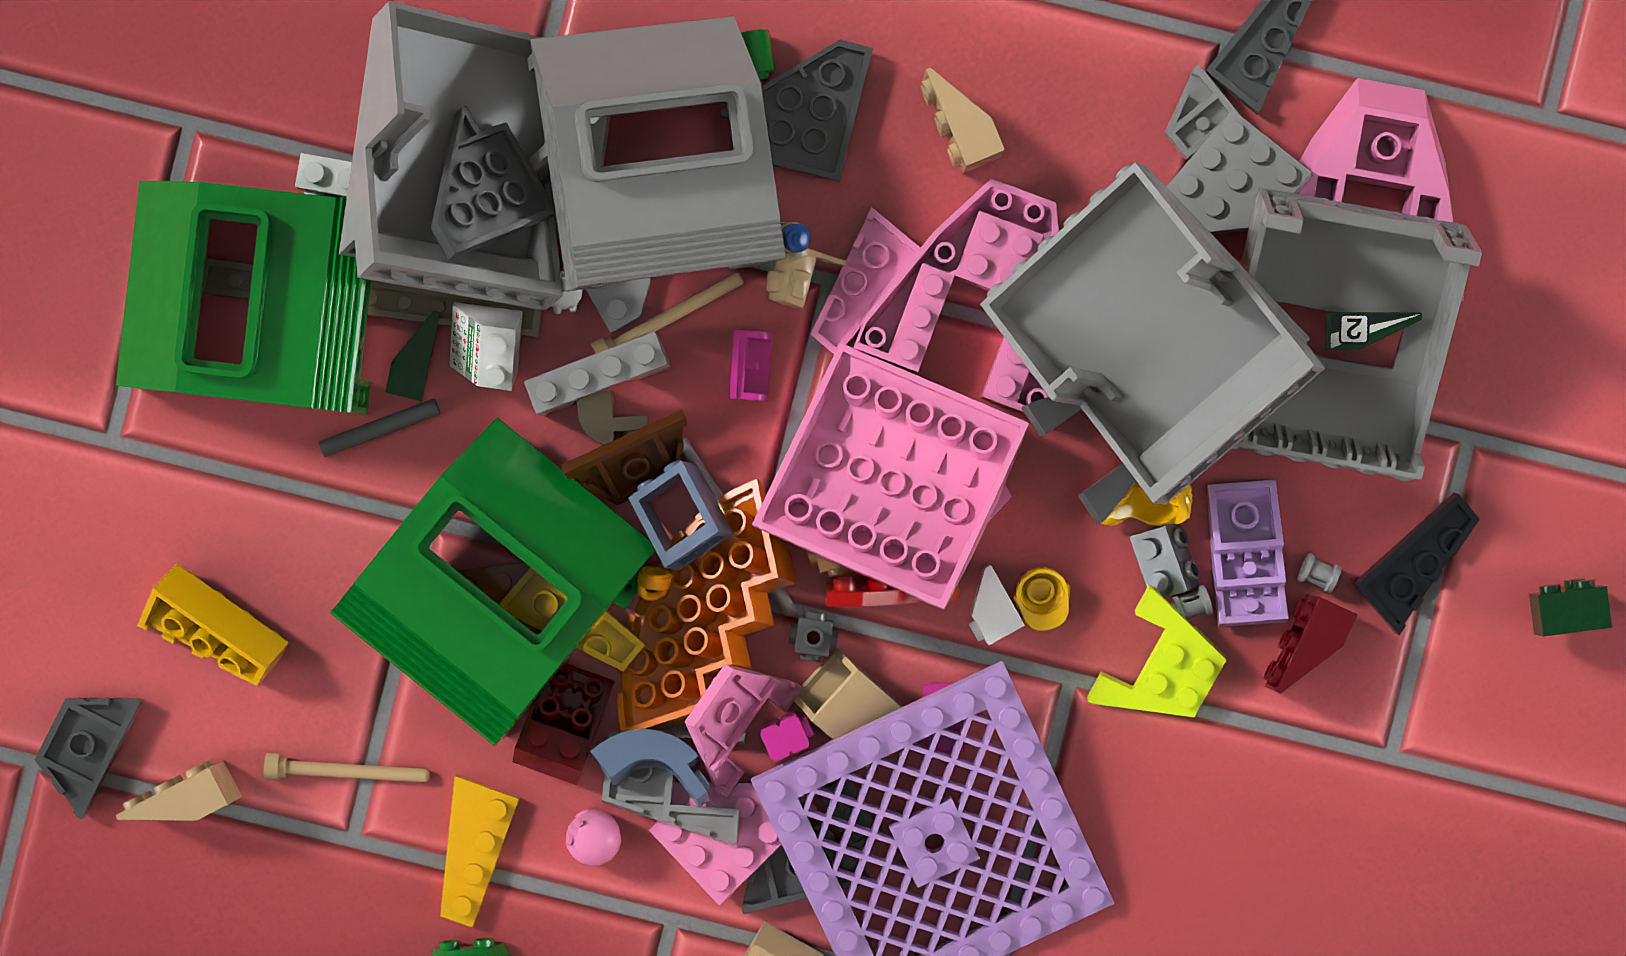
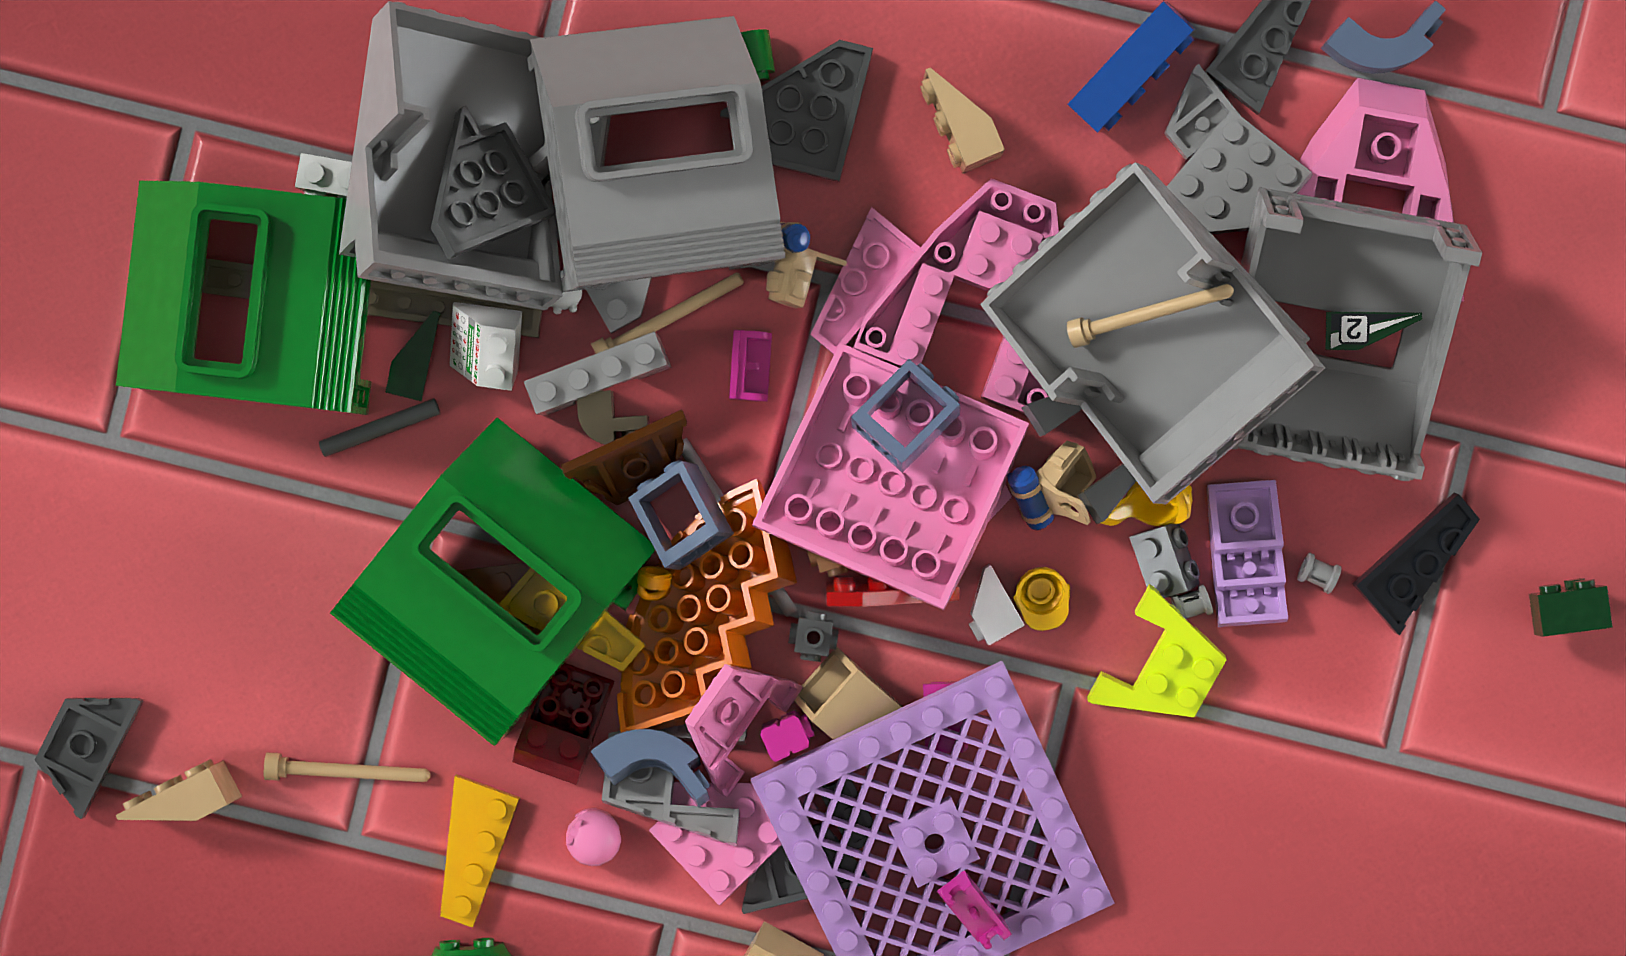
(211, 626): yellow wedge -> none
(882, 440): none -> sand blue window
(974, 909): none -> dark pink hinge
(1054, 487): none -> tan piece
(1082, 331): none -> tan piece
(1131, 66): none -> blue wedge
(1314, 637): dark red slope -> none
(1370, 54): none -> sand blue arch

